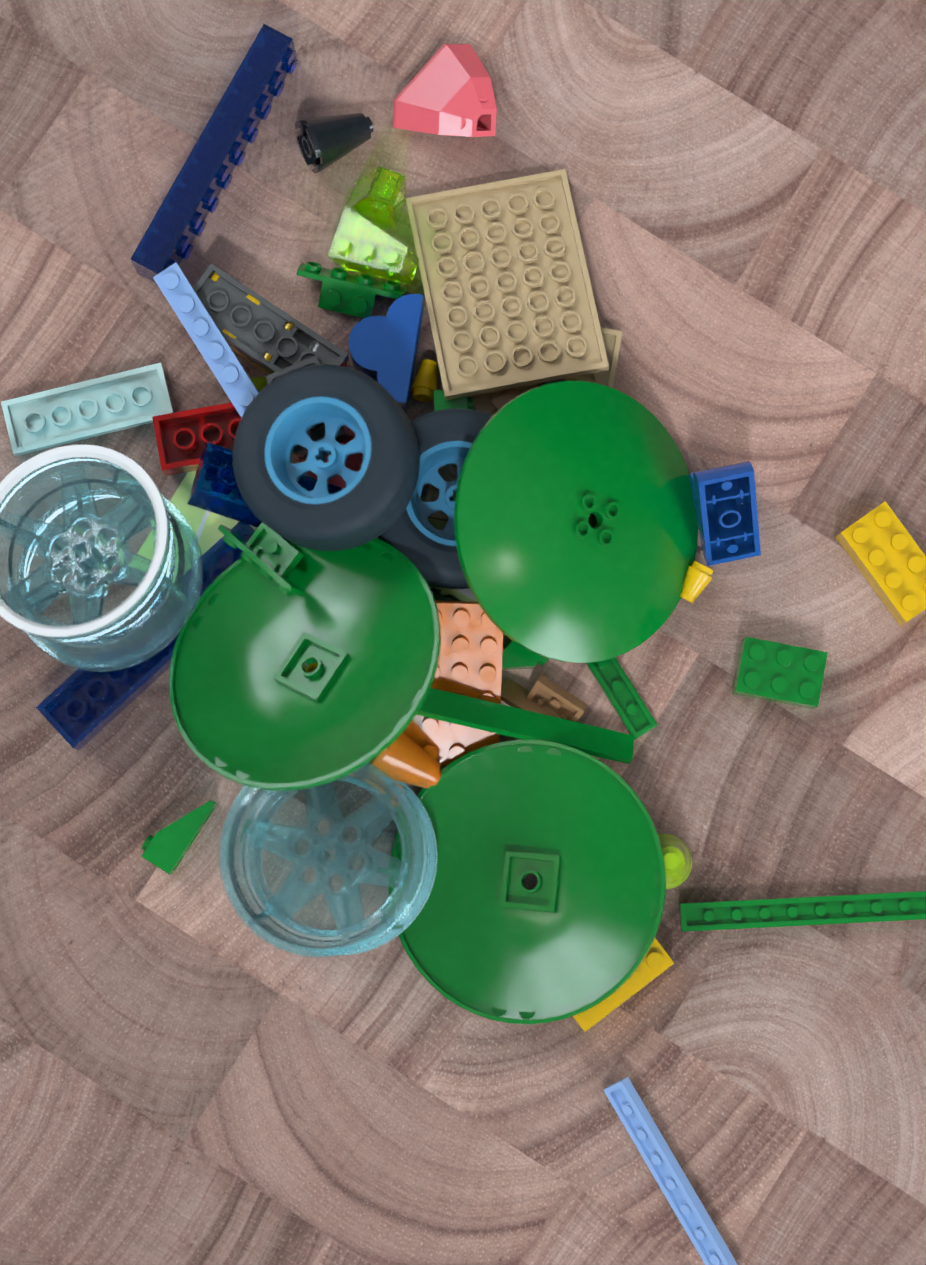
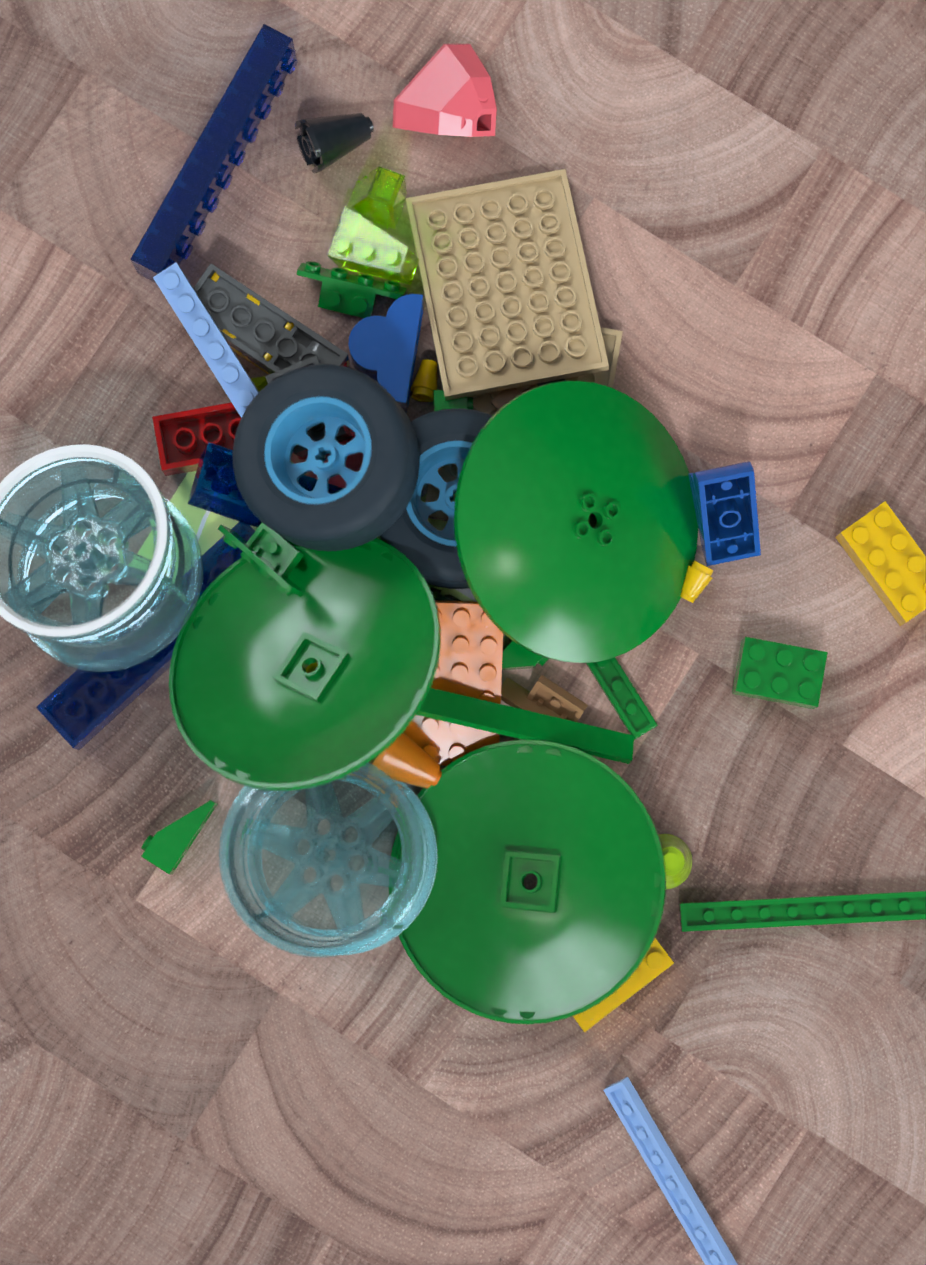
(86, 409): light aqua plate -> none

